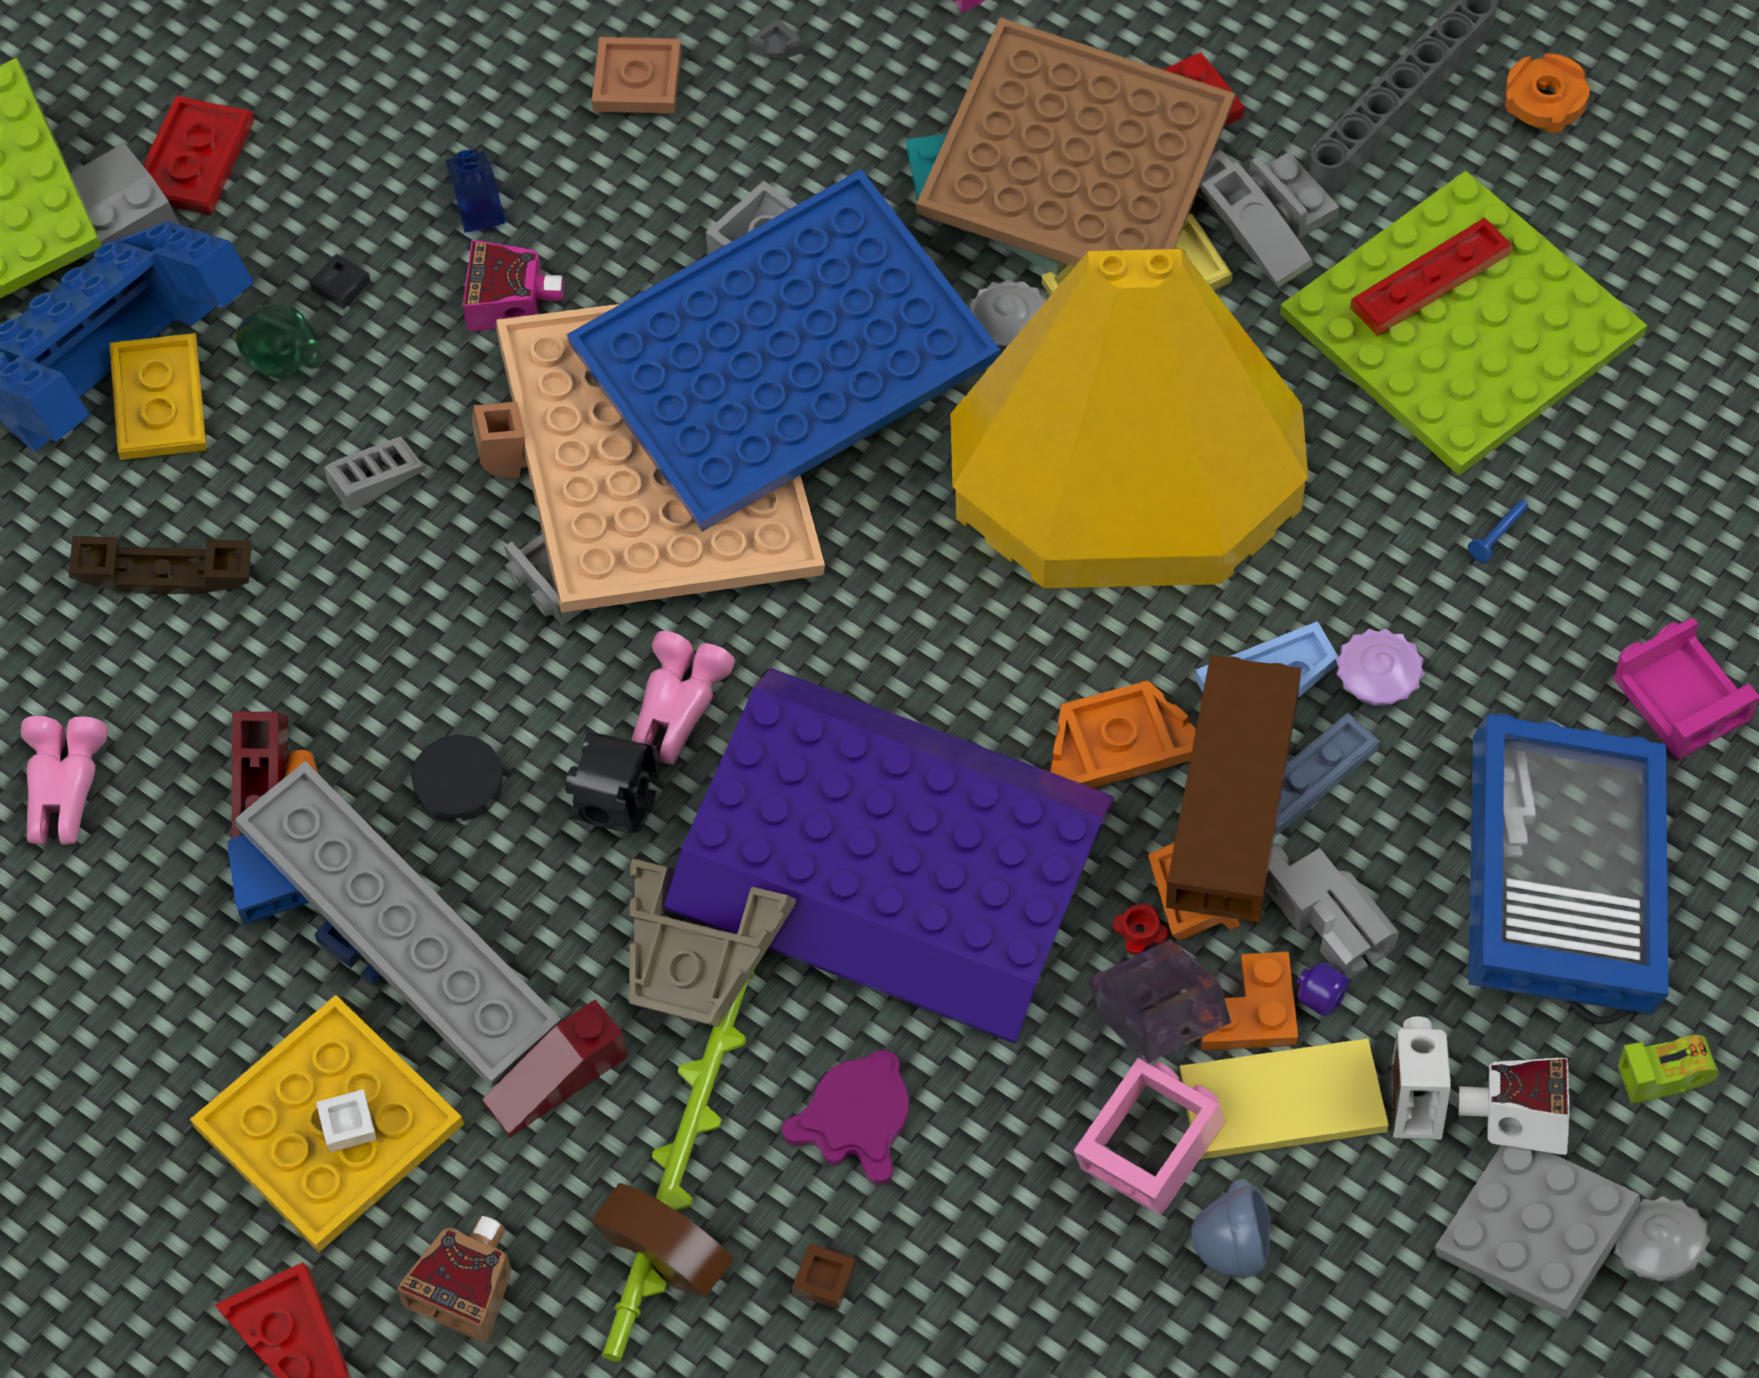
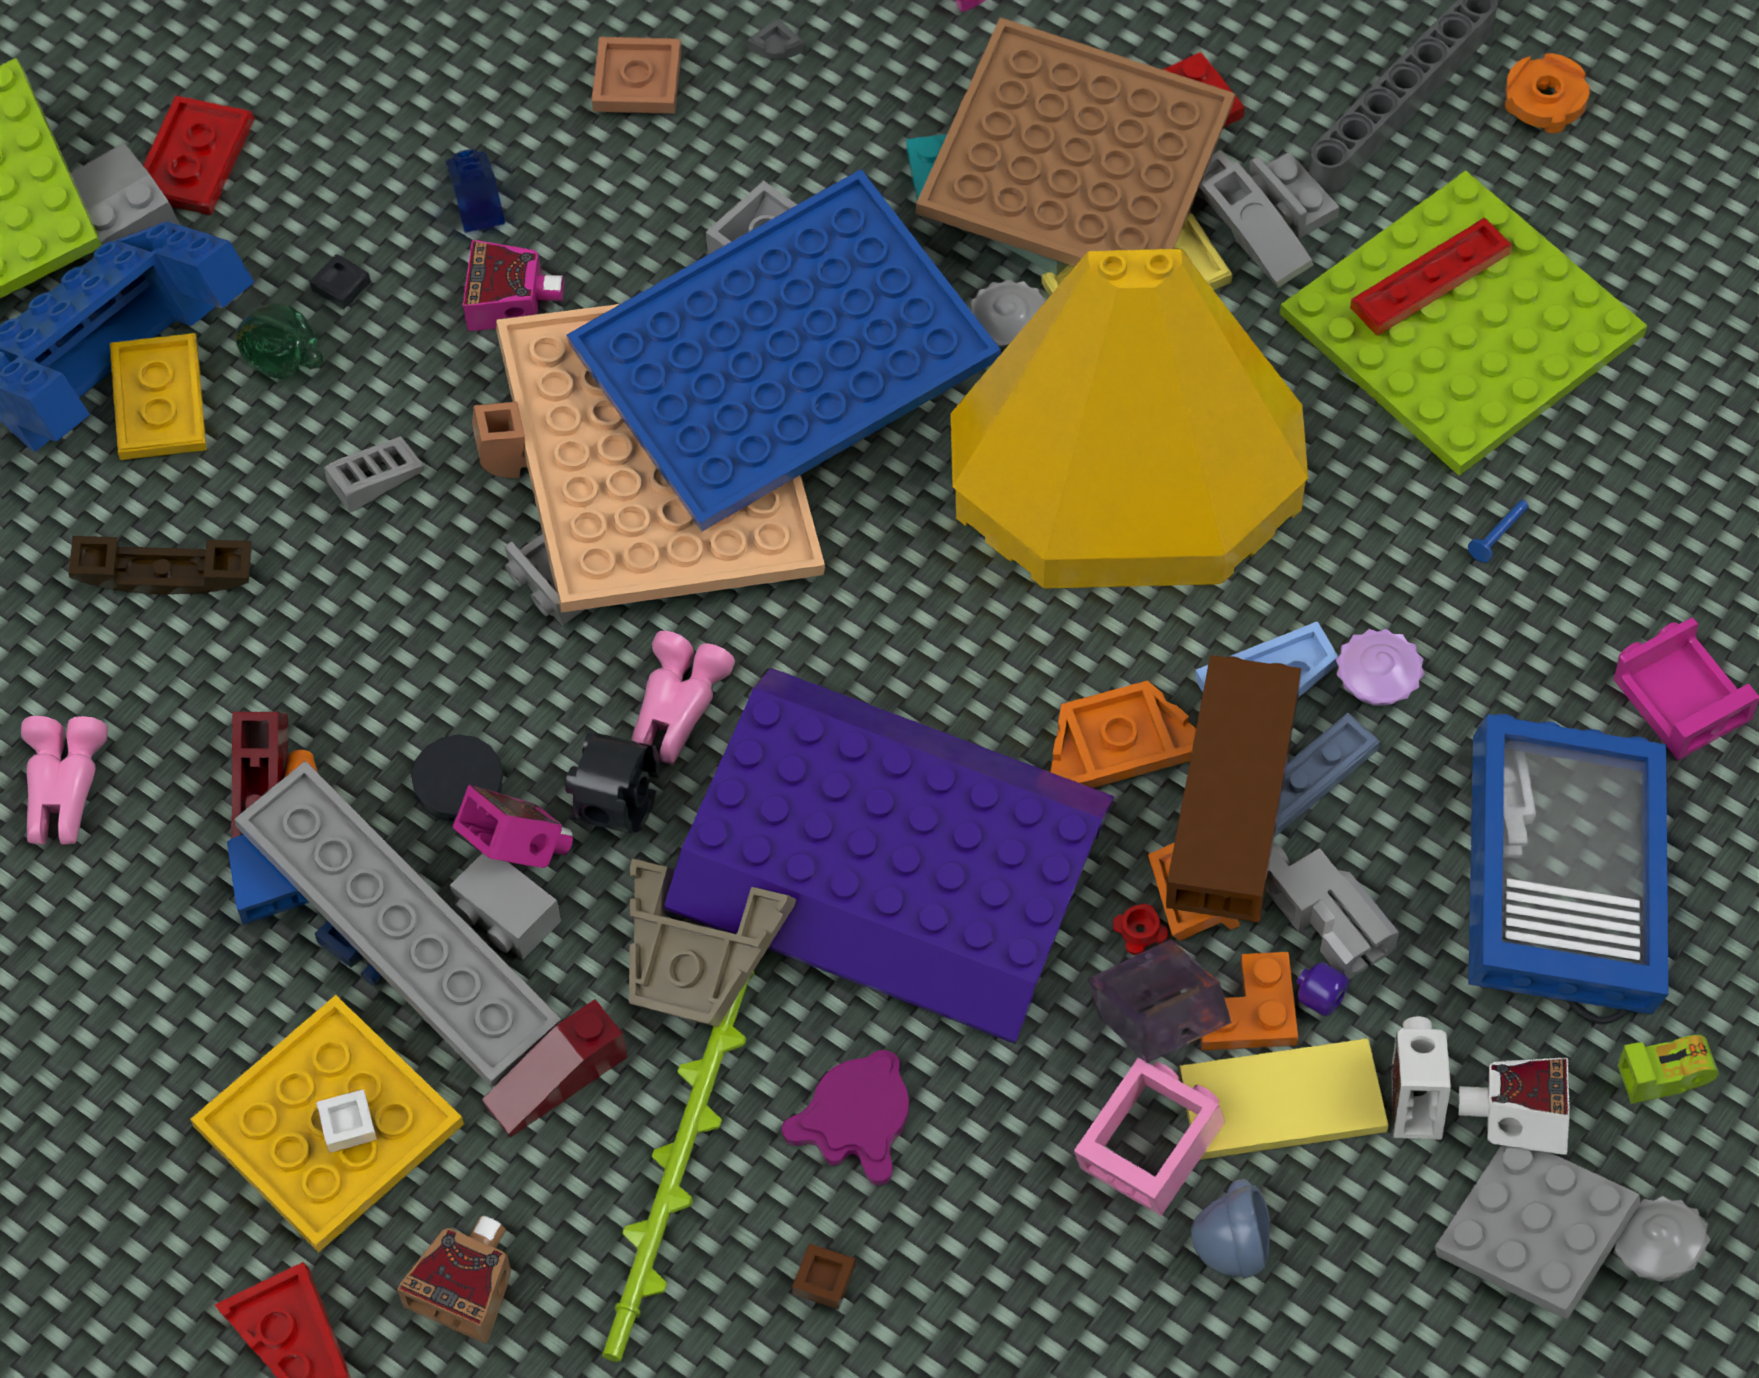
(505, 905): none -> light grey brick
(510, 828): none -> dark pink torso
(665, 1237): reddish brown brick -> none

